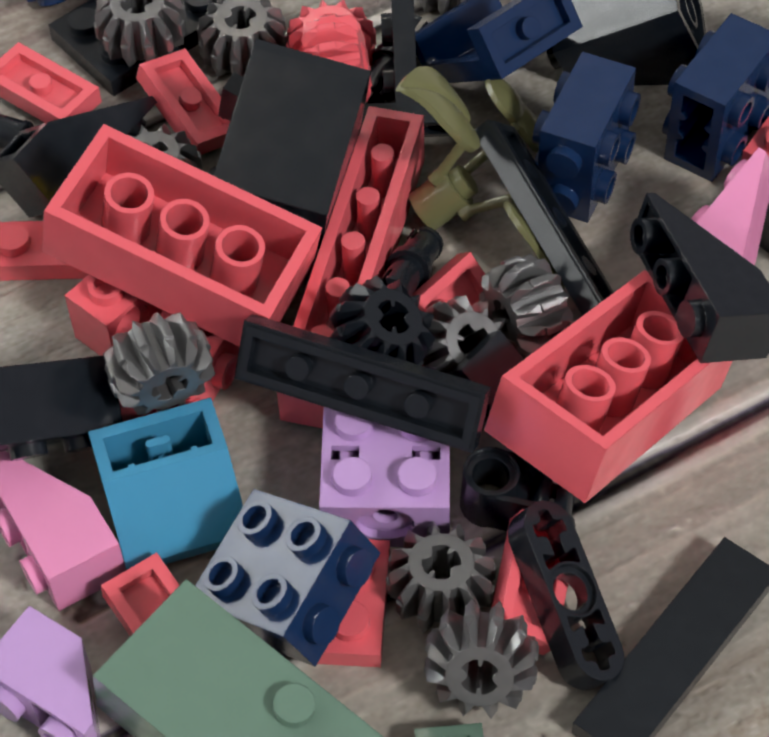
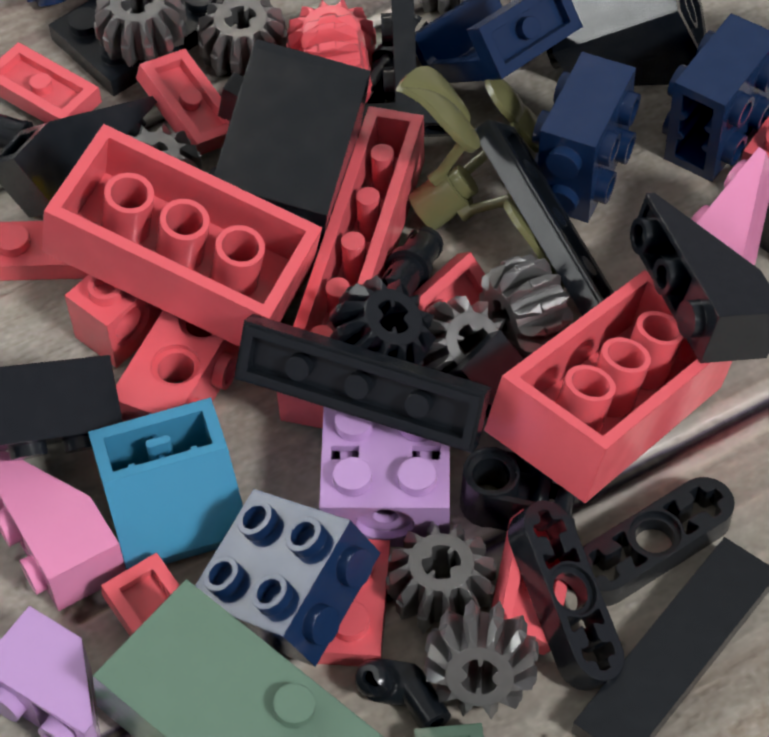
(158, 363): flat silver gear -> none
(403, 686): none -> black arm
(666, 516): none -> black beam

